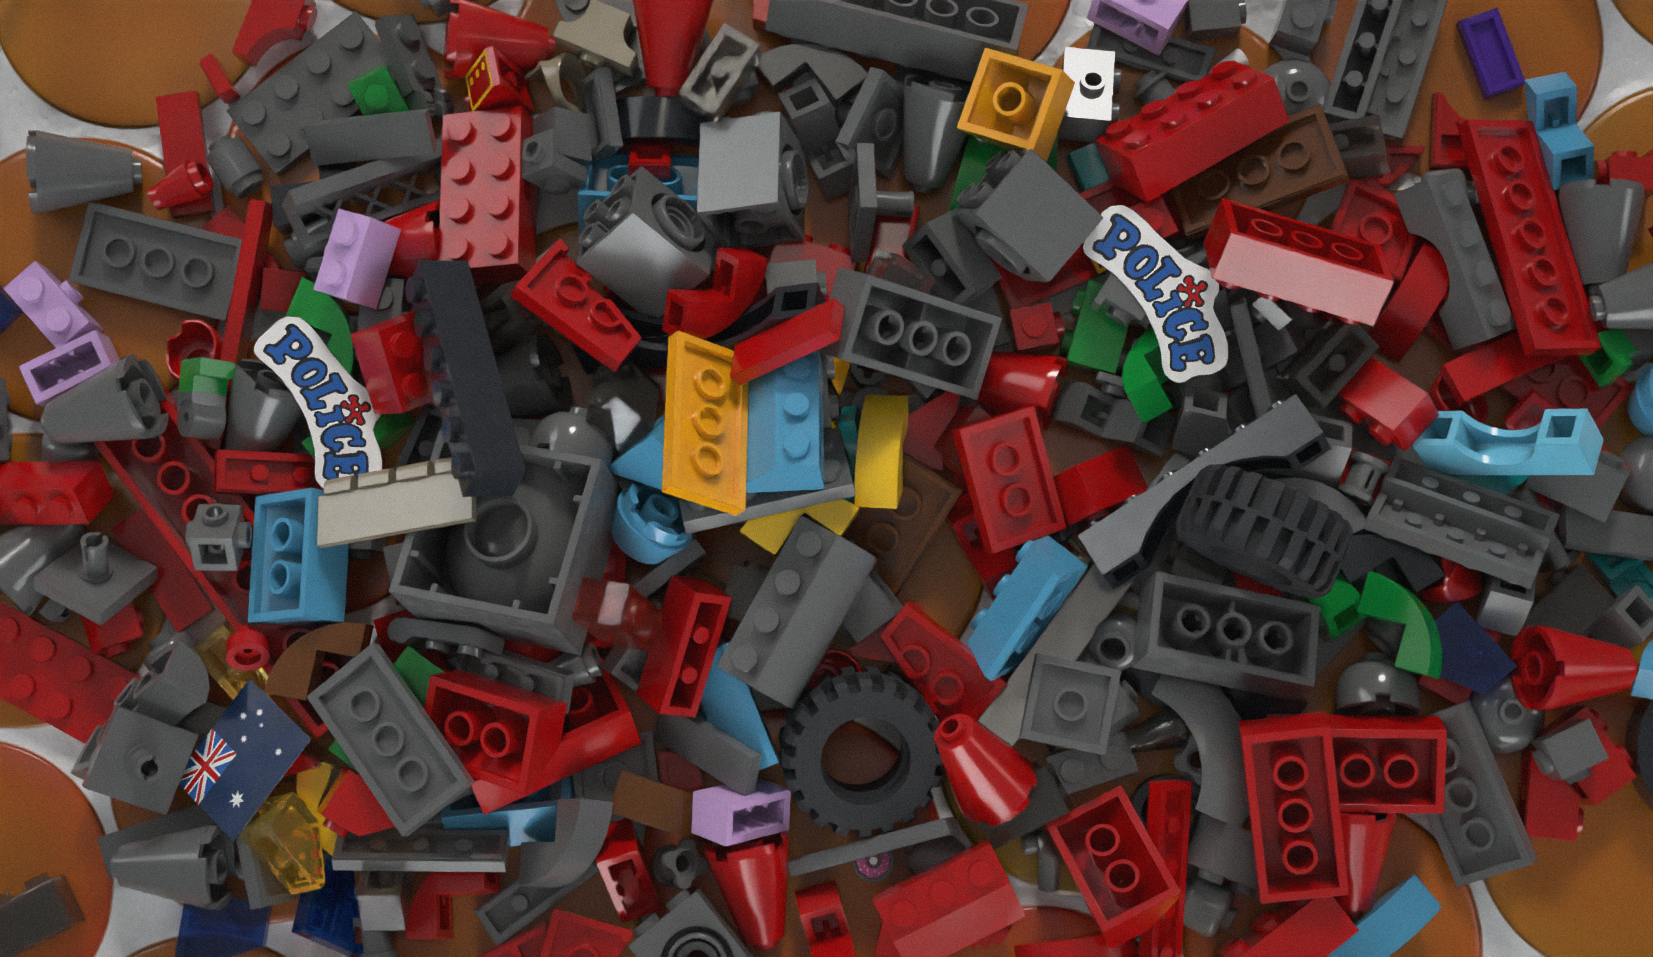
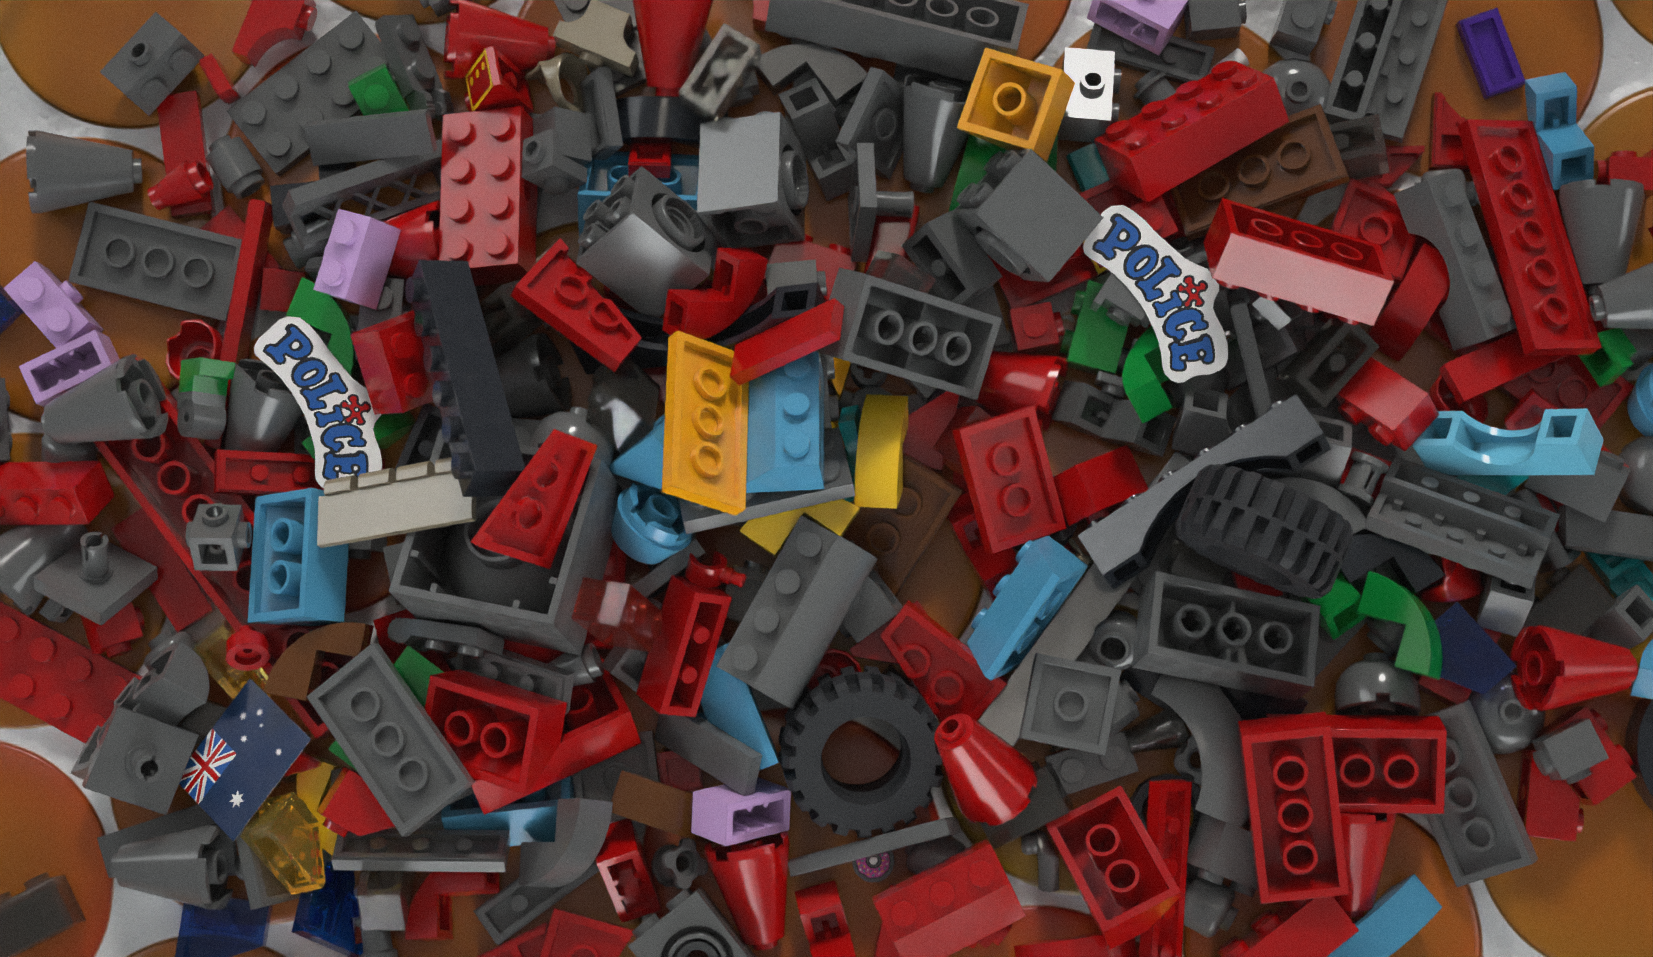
(152, 63): none -> dark grey brick
(539, 502): none -> red wing
(713, 575): none -> red piece

